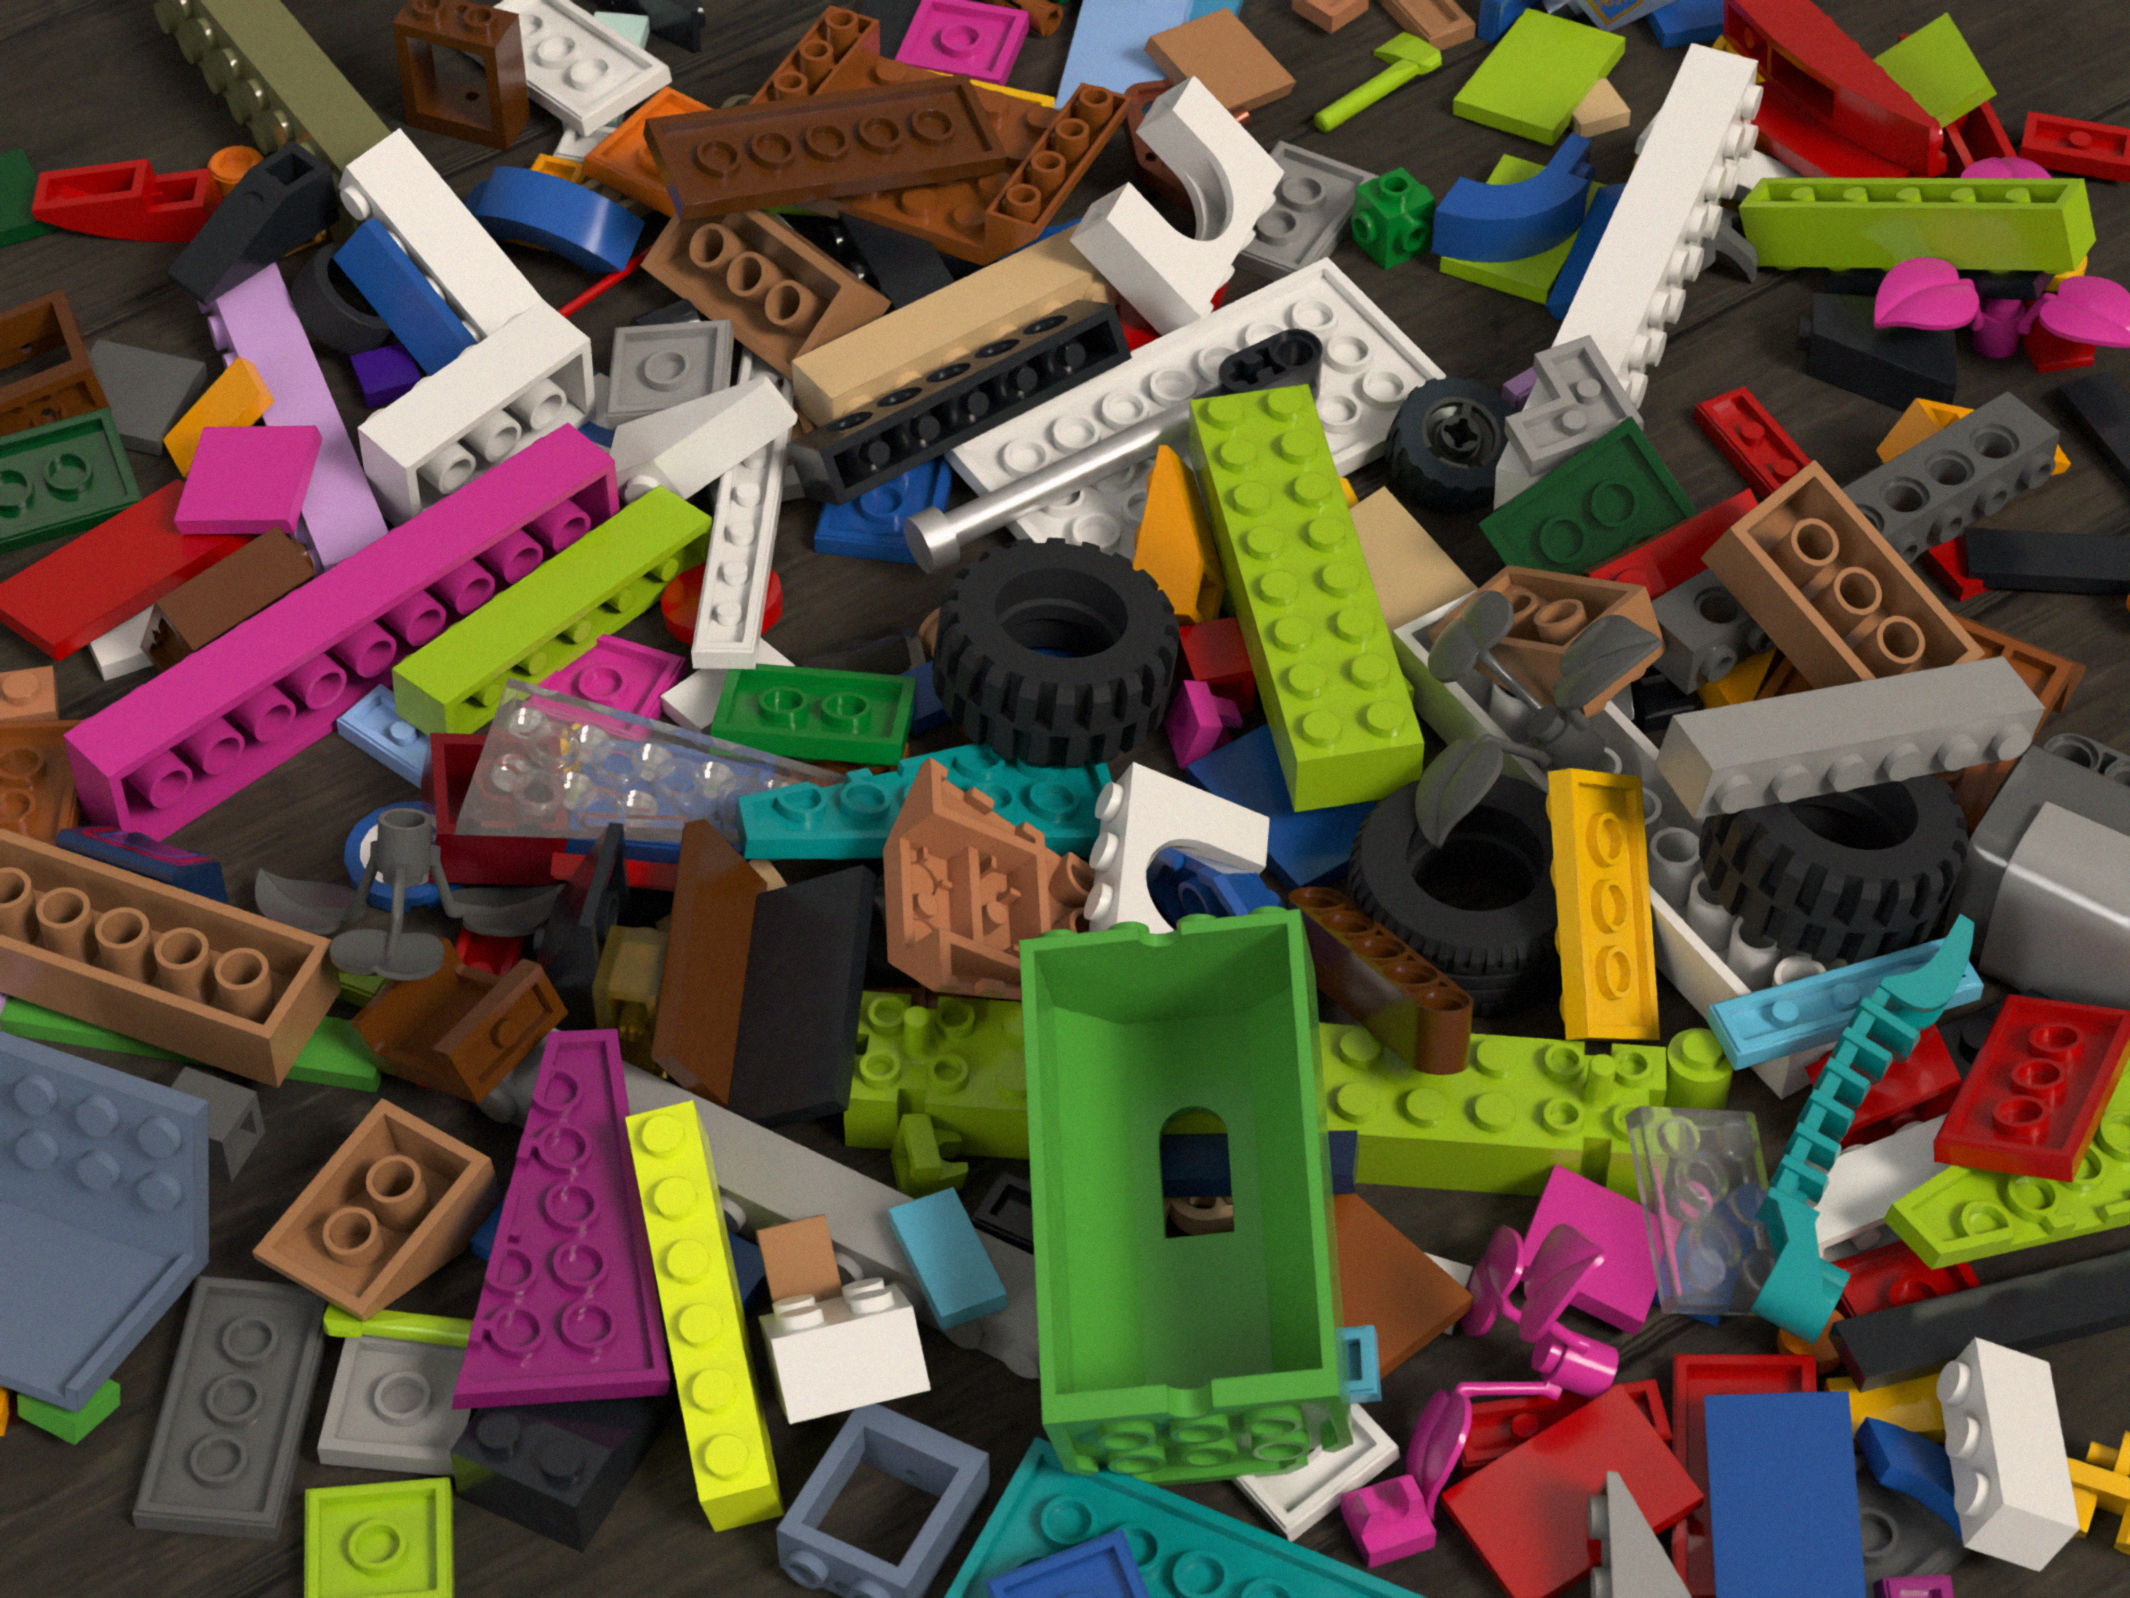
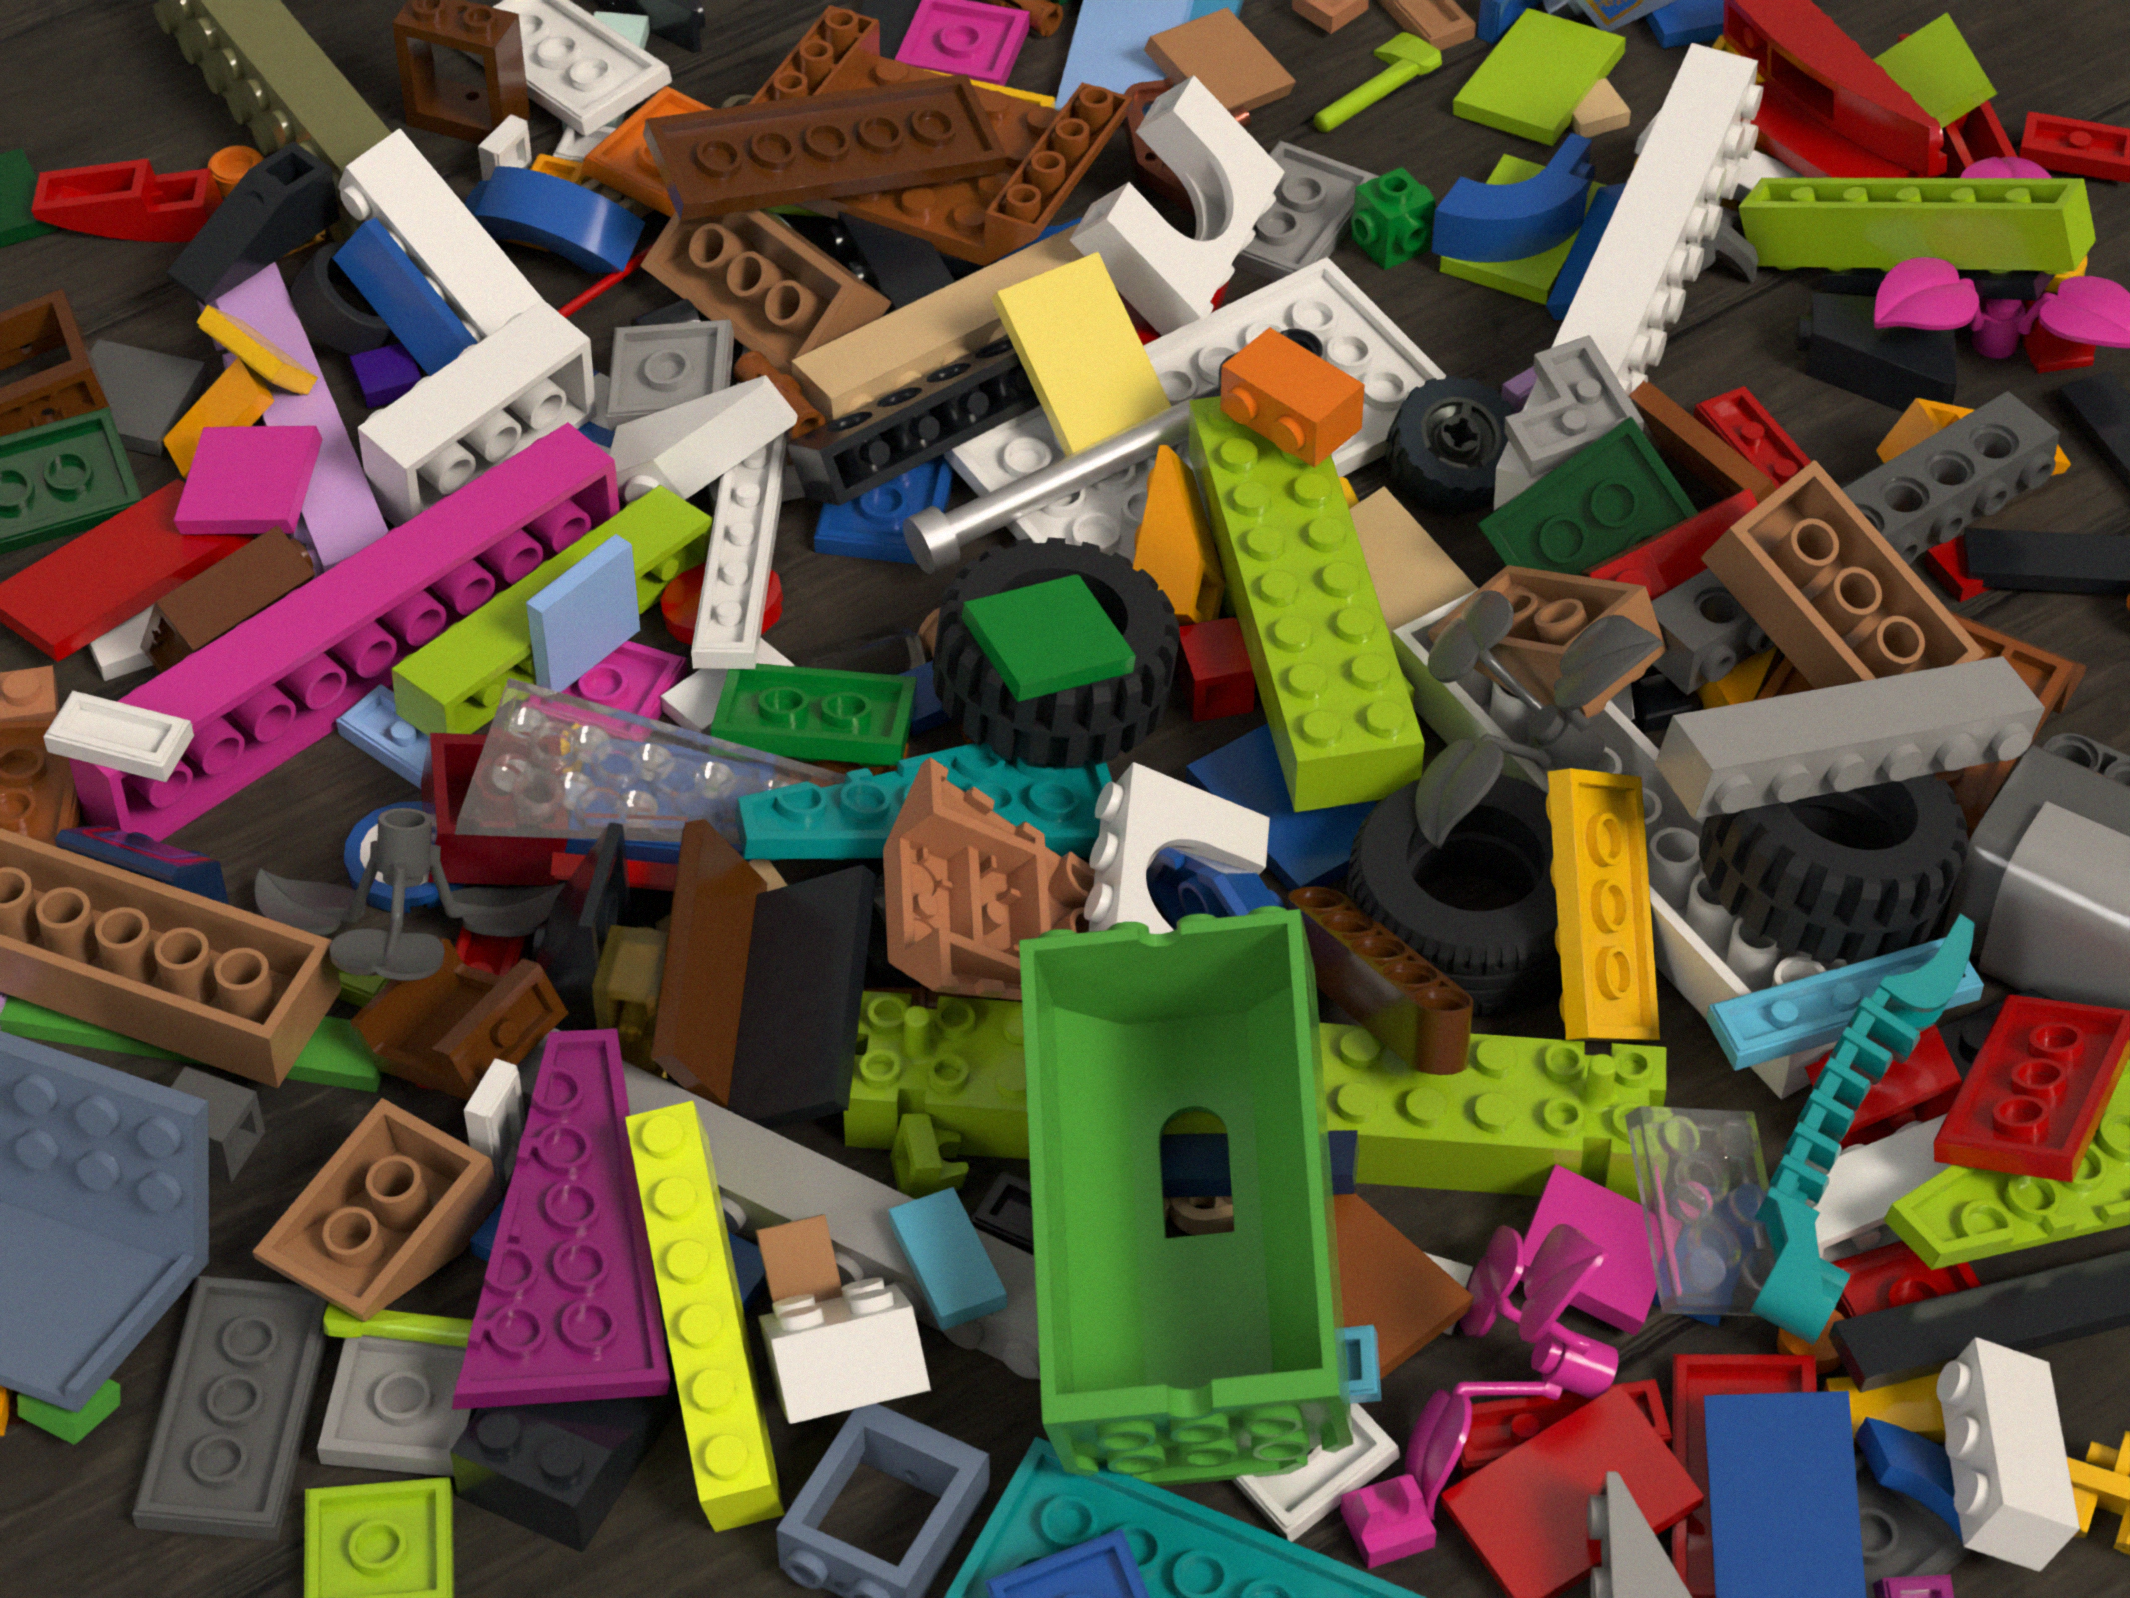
(119, 736): none -> white tile
(256, 351): none -> yellow tile
(497, 1118): none -> white tile
(506, 147): none -> white tile
(584, 615): none -> light blue tile
(755, 365): none -> dark orange pin
(1048, 637): none -> green tile
(1080, 352): none -> light yellow tile
(1199, 722): dark pink tile -> none
(1291, 397): none -> orange brick
(1697, 446): none -> dark orange tile
(1697, 1071): lime brick -> none

